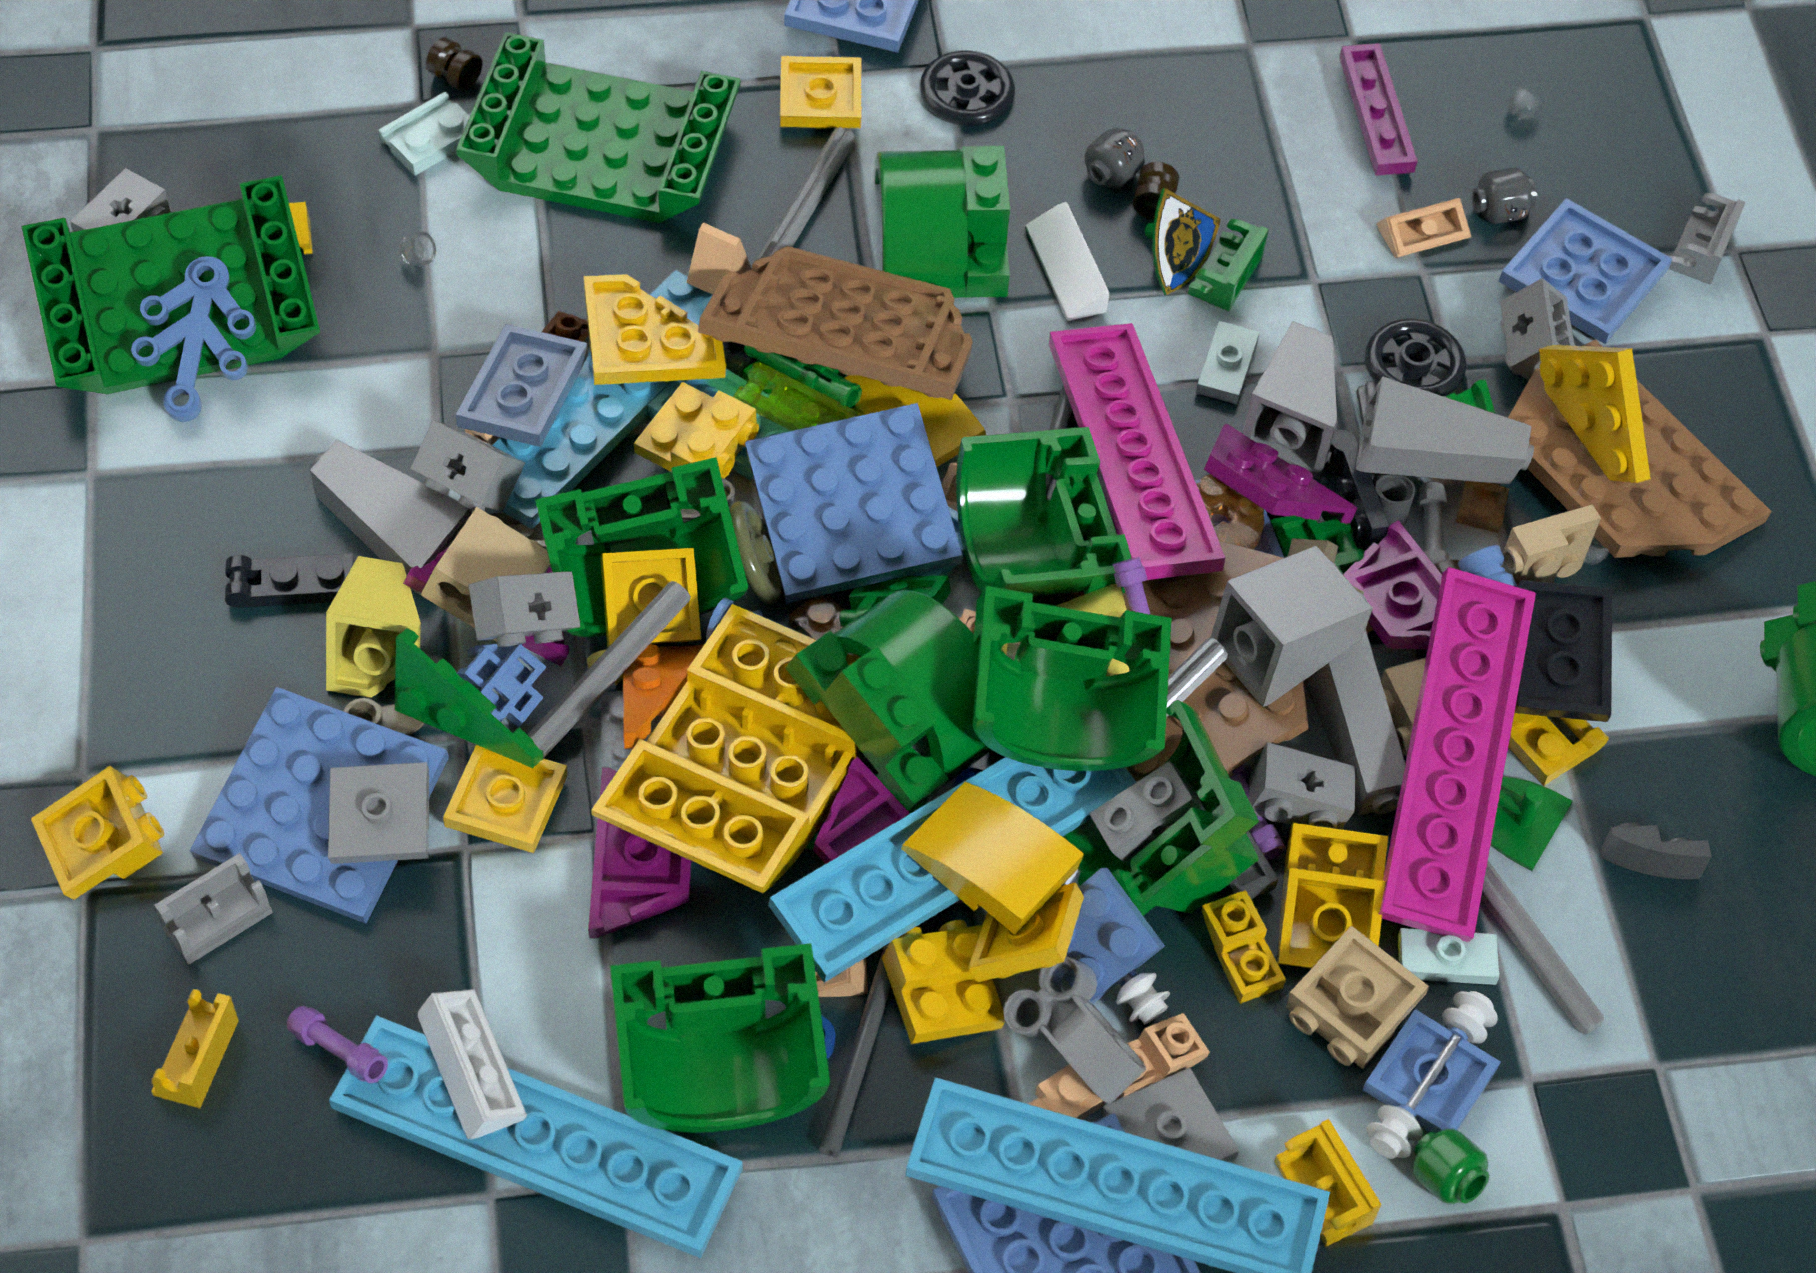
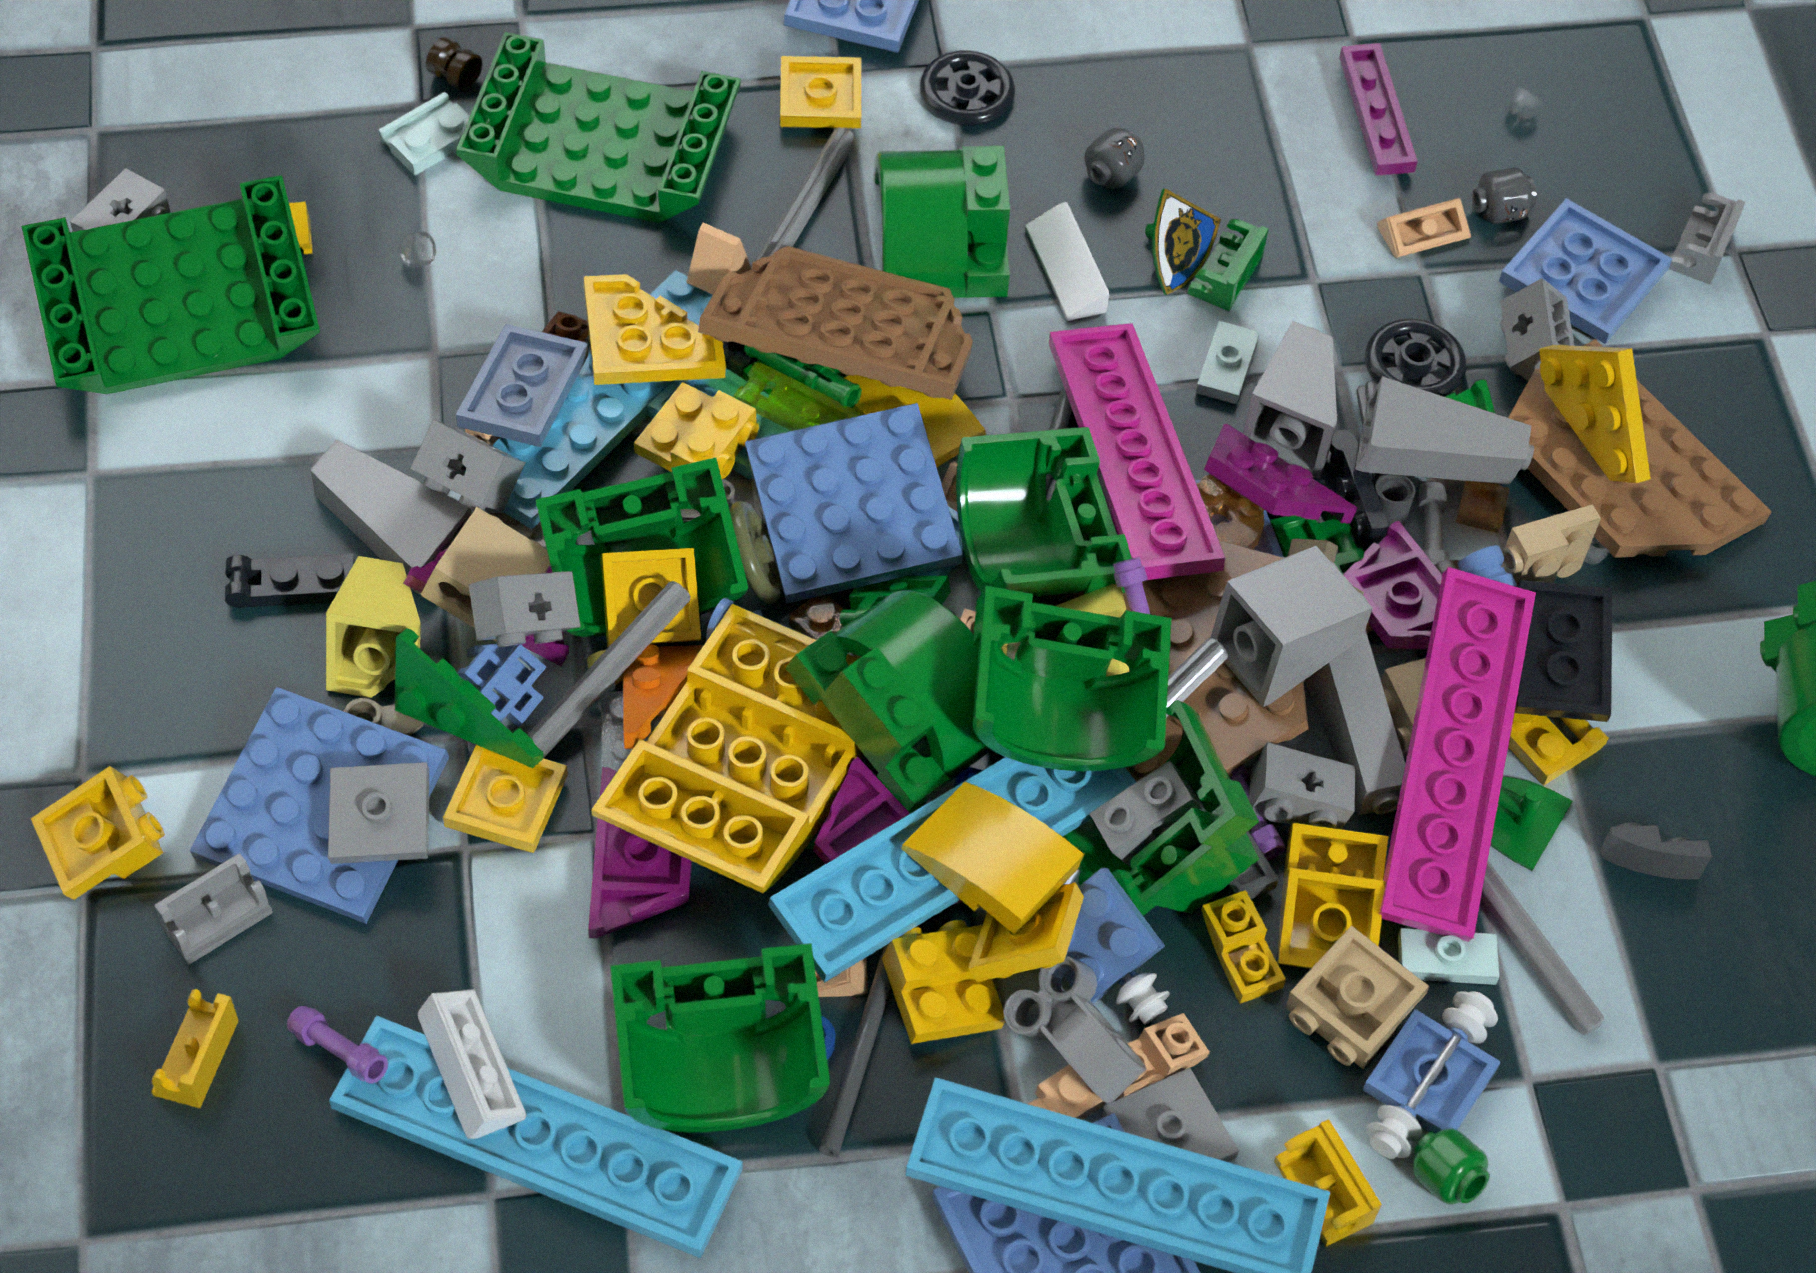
(196, 330): medium blue plant -> none
(1150, 182): dark brown wheel -> none

